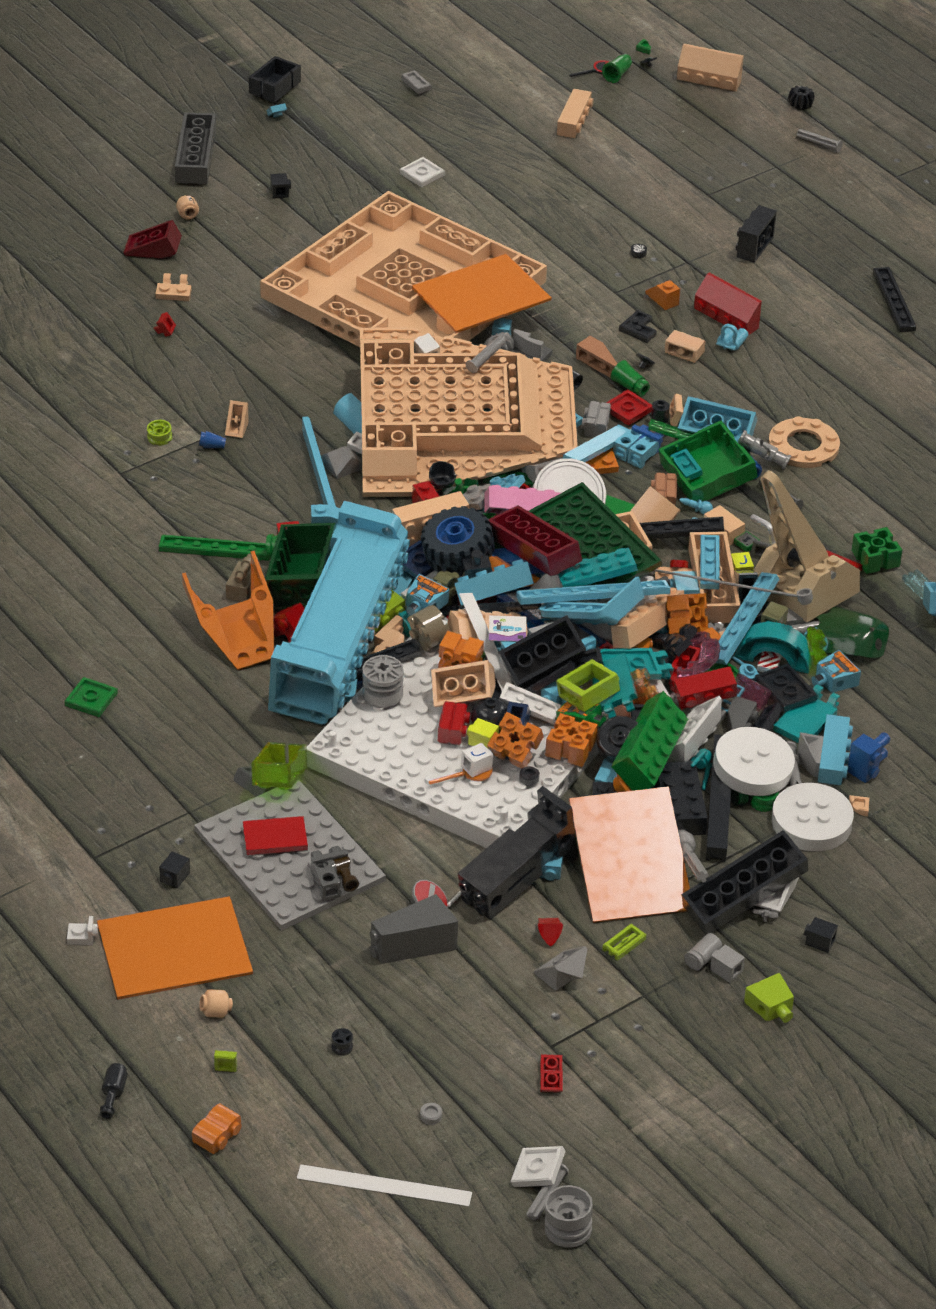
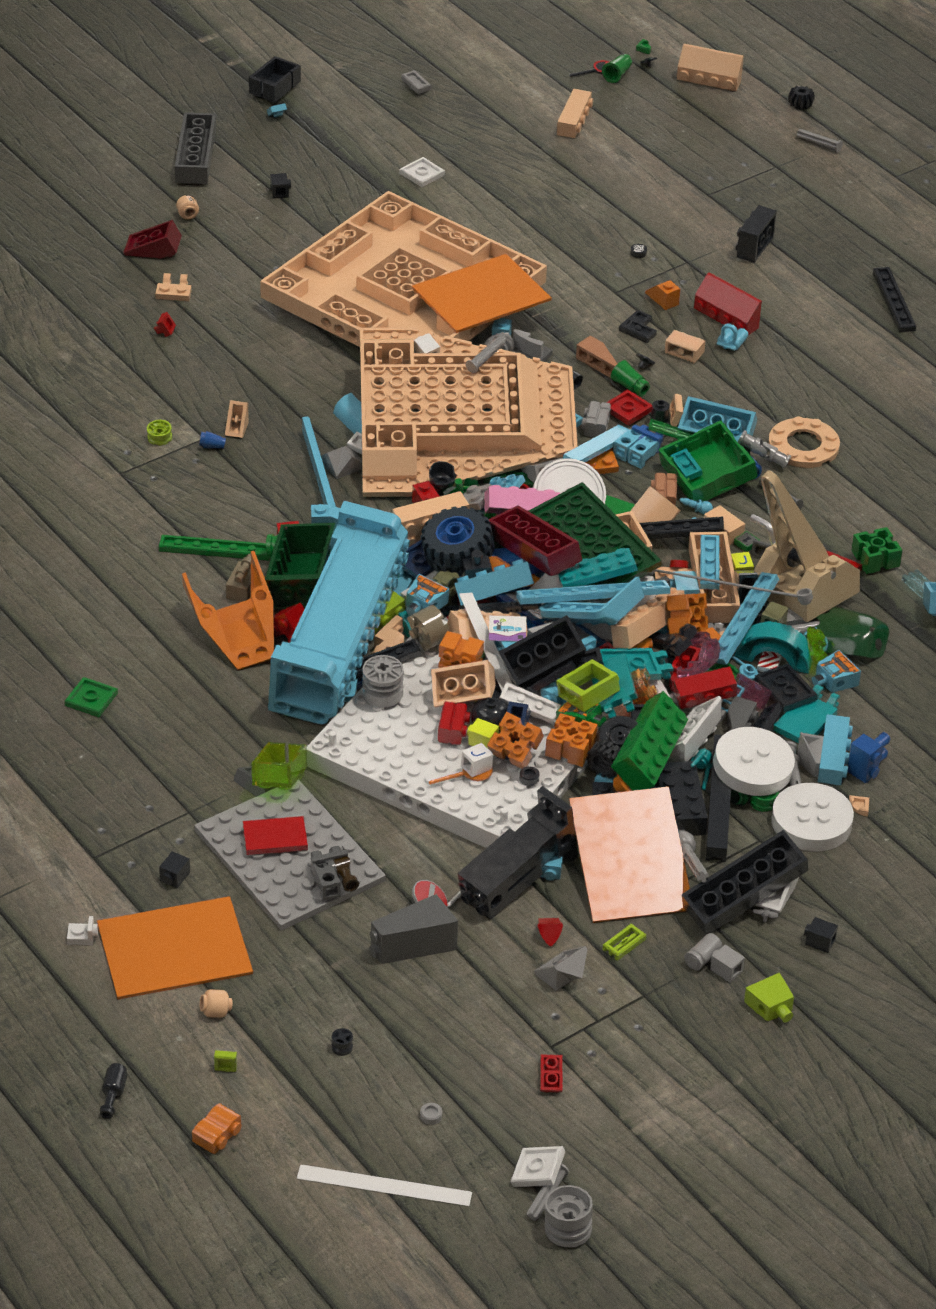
(597, 756): none -> black tyre

